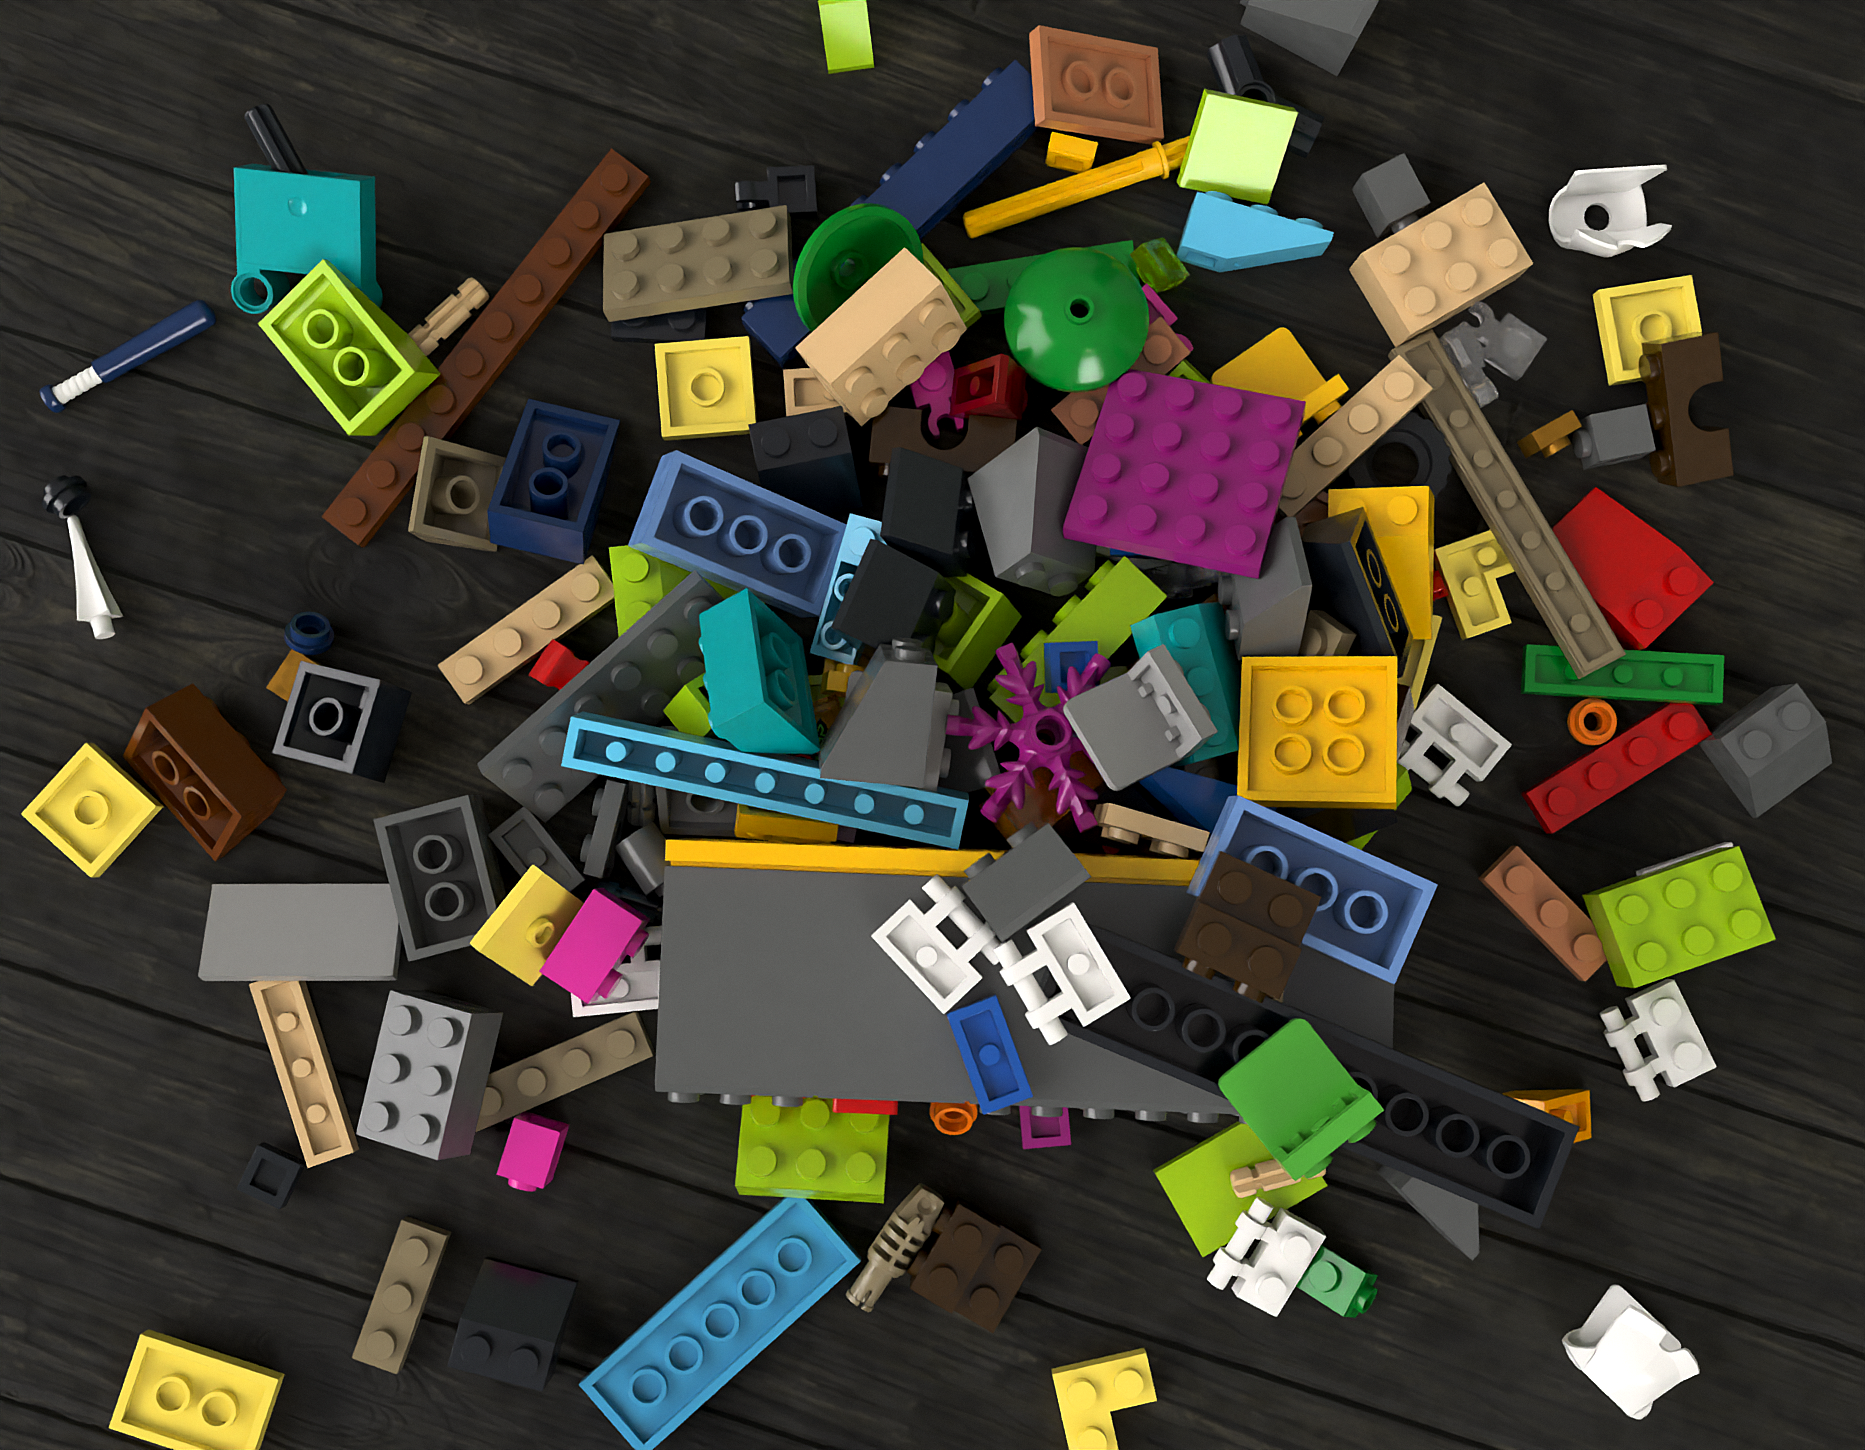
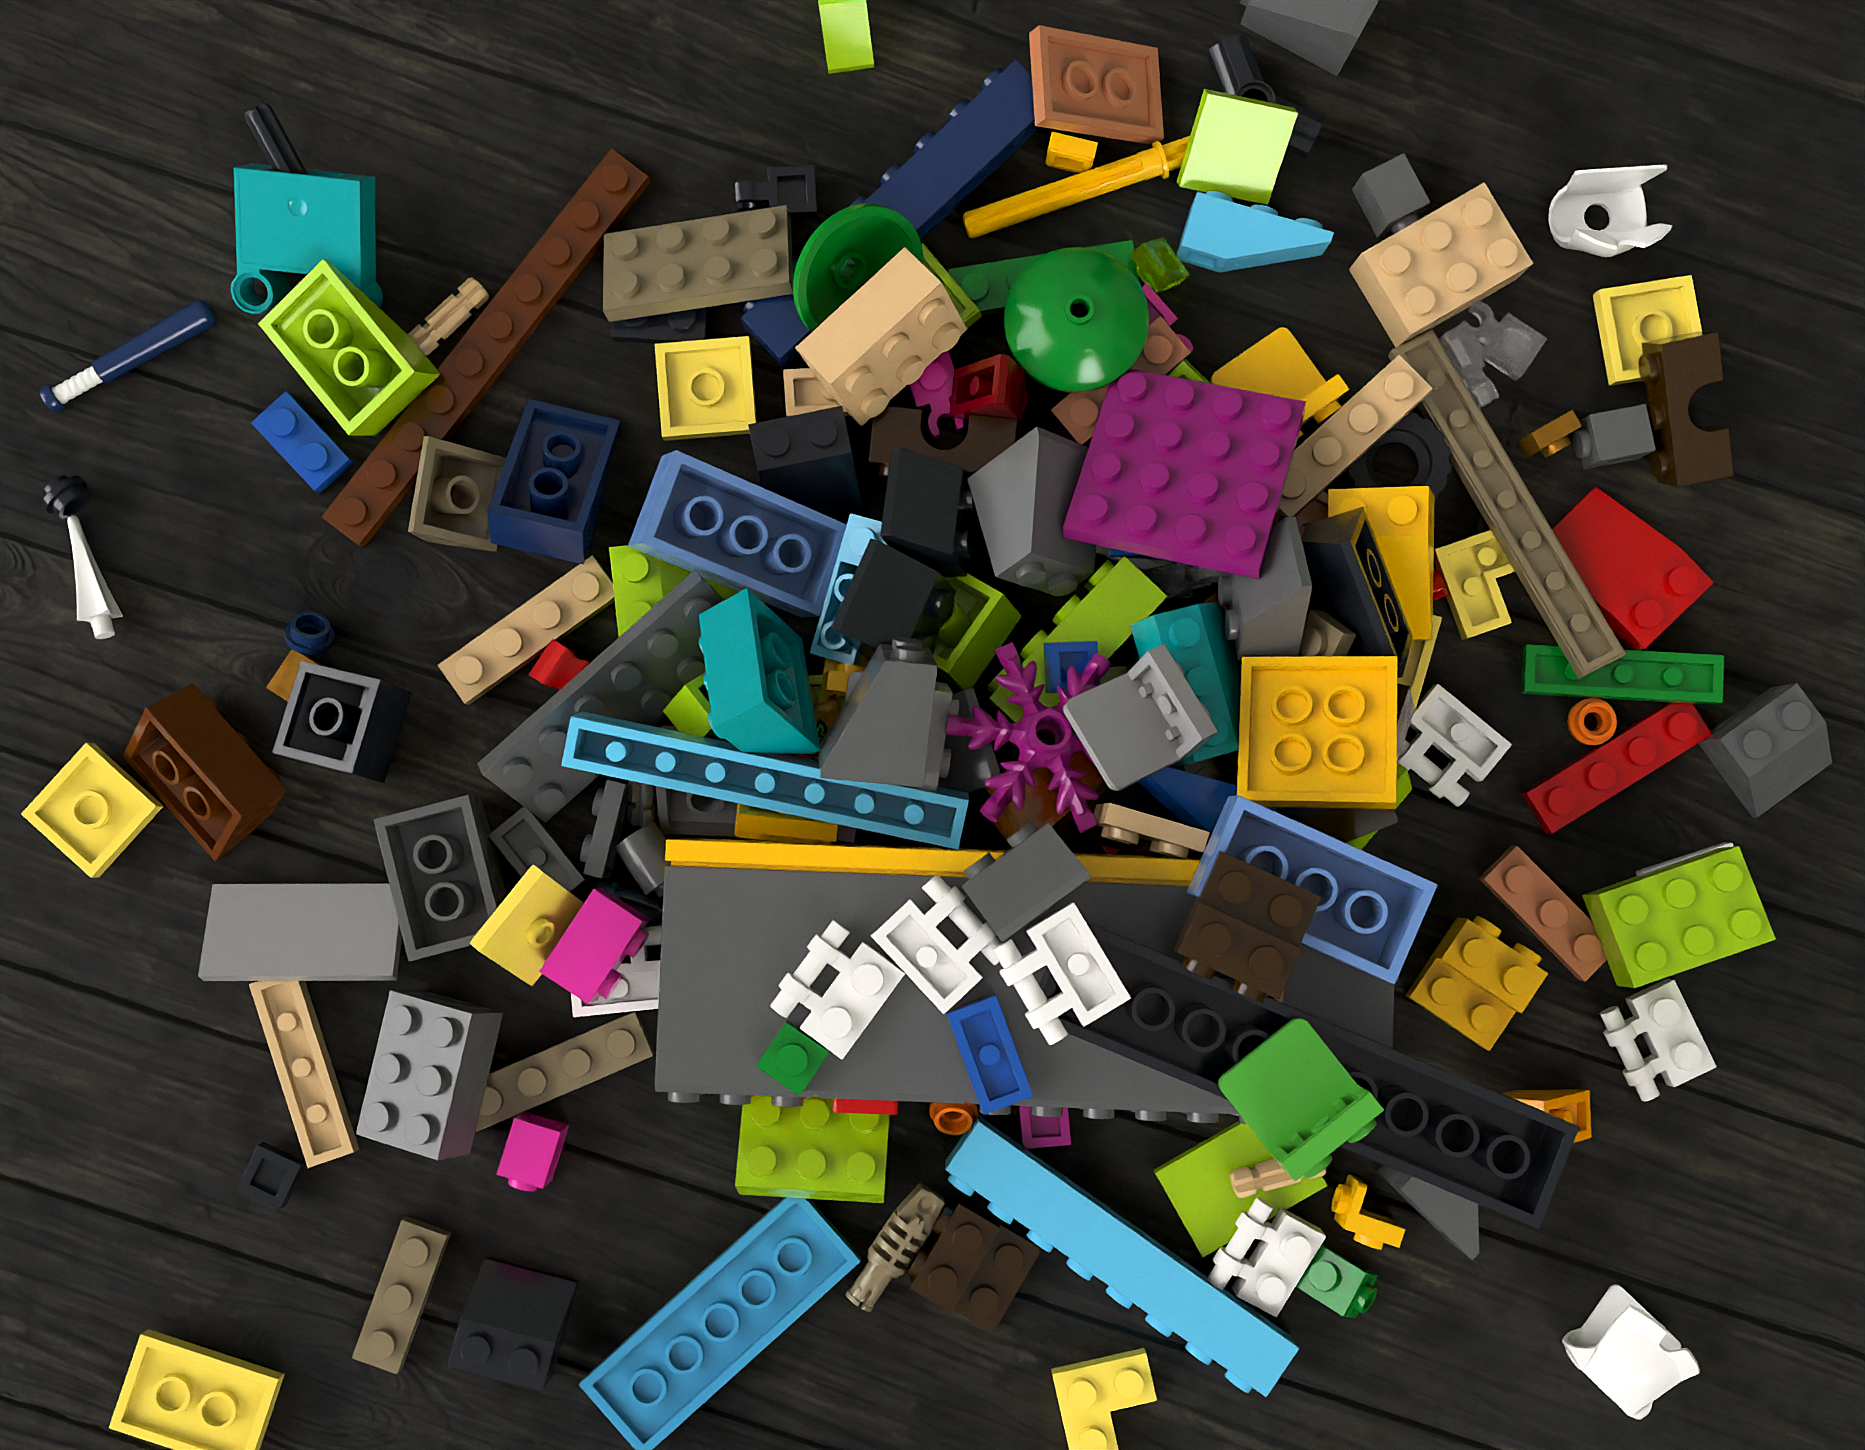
(302, 442): none -> blue plate
(793, 1058): none -> green plate
(852, 997): none -> white plate
(1121, 1256): none -> medium azure brick
(1368, 1226): none -> yellow bracket
(1477, 980): none -> yellow plate

